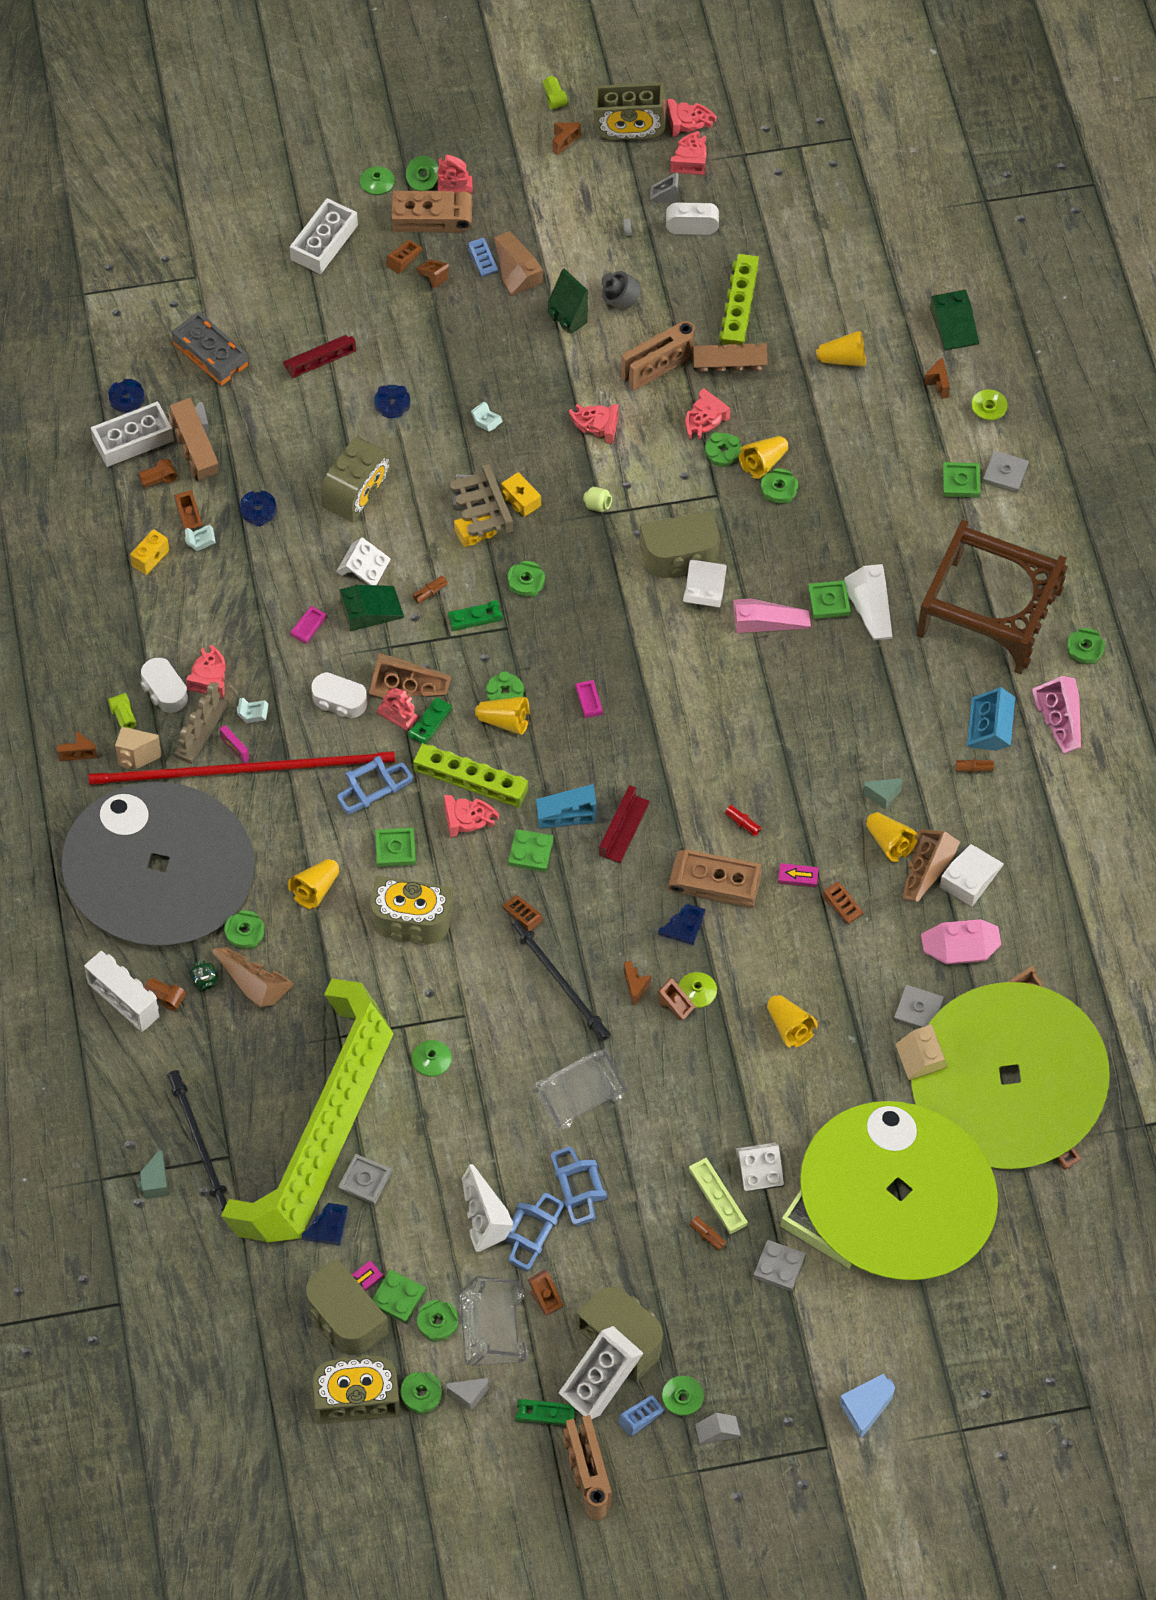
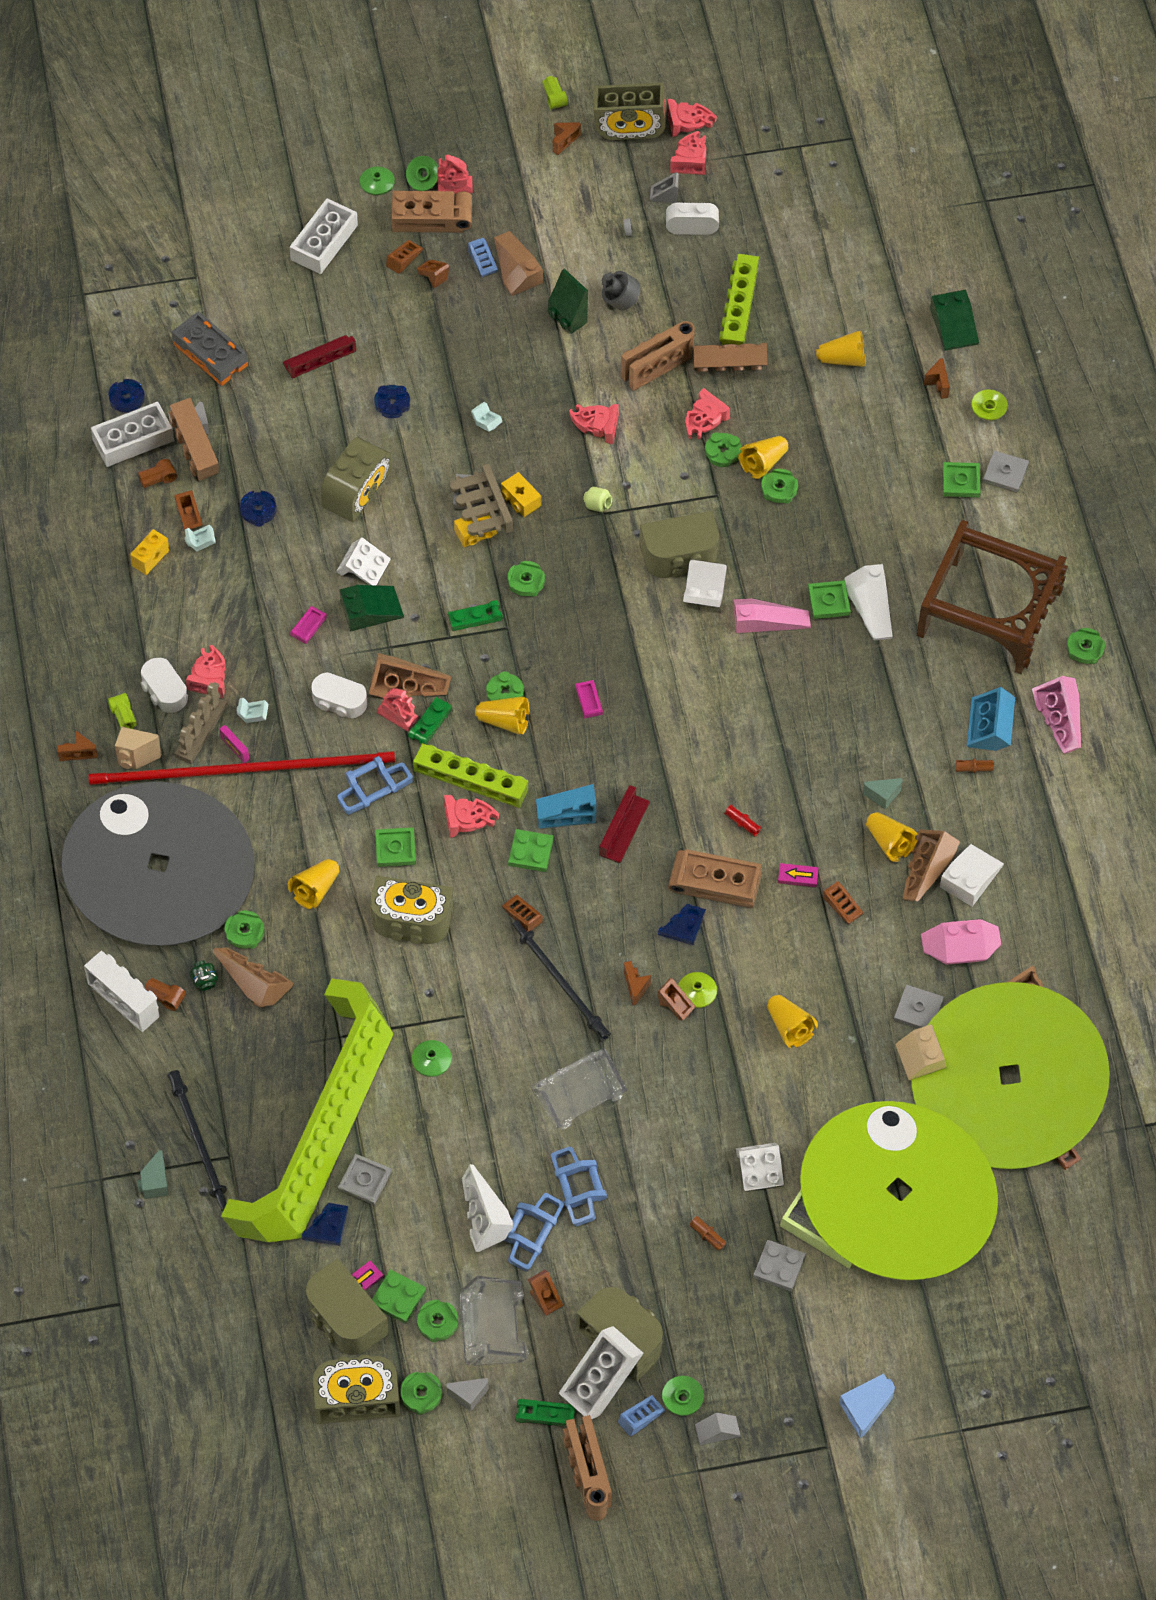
(430, 589): dark orange axle -> none
(718, 1196): yellowish green plate -> none

